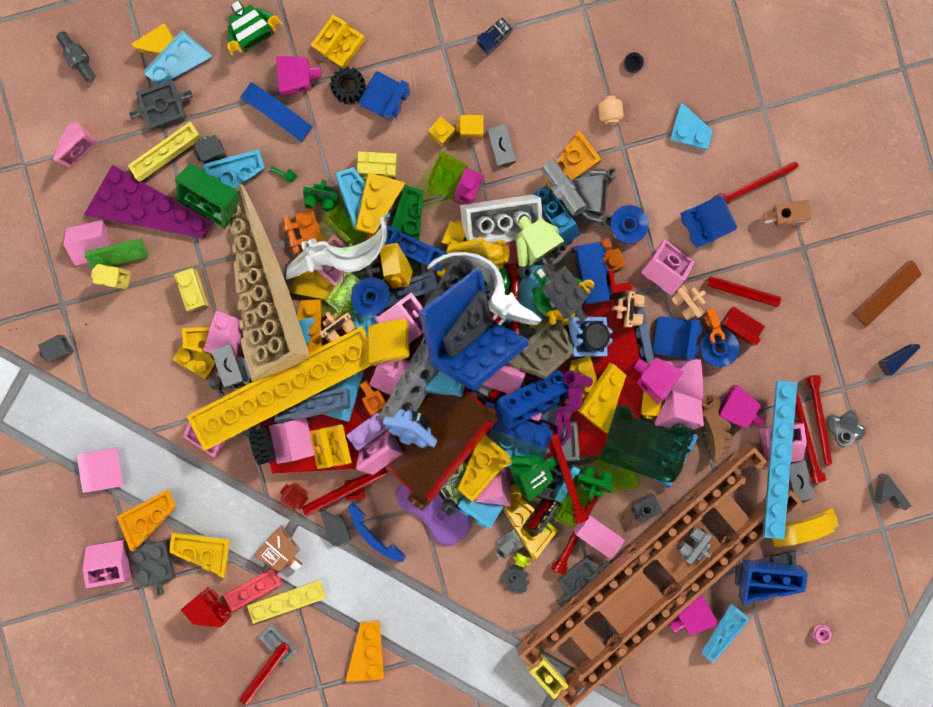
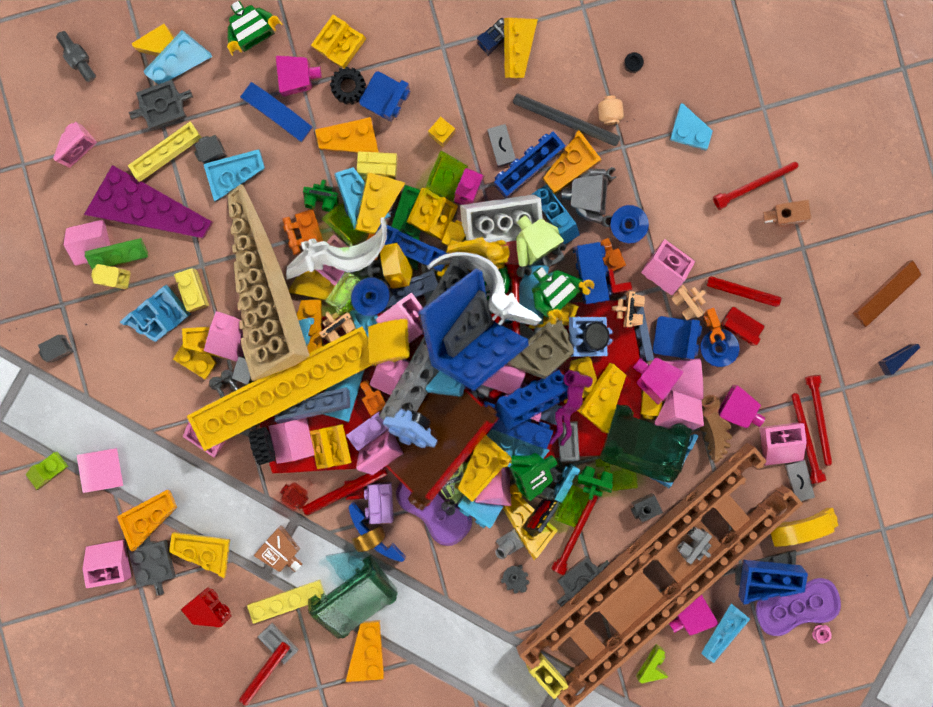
(46, 470): none -> lime slope
(157, 314): none -> dark azure slope
(206, 195): green slope -> none
(227, 366): light grey tile -> none
(252, 589): coral tile -> none
(290, 176): green hand -> none
(335, 527): dark grey slope -> none
(346, 563): none -> clear light blue wing
(348, 137): none -> light orange wing
(353, 600): none -> clear green windscreen
(369, 540): none -> pearl gold helmet
(380, 503): none -> lavender brick
(432, 213): none -> yellow slope
(470, 126): yellow brick -> none
(517, 45): none -> yellow wing
(522, 559): neon yellow plate -> none
(529, 165): none -> blue brick
(563, 187): light grey piece -> none
(564, 292): dark grey plate -> none
(566, 119): none -> dark grey axle
(579, 513): red piece -> none
(599, 537): bright pink piece -> none
(649, 669): none -> lime slope
(708, 221): blue bracket -> none
(780, 459): medium azure plate -> none
(816, 605): none -> medium lavender plate
(846, 425): dark grey plate -> none
(887, 489): dark grey slope -> none

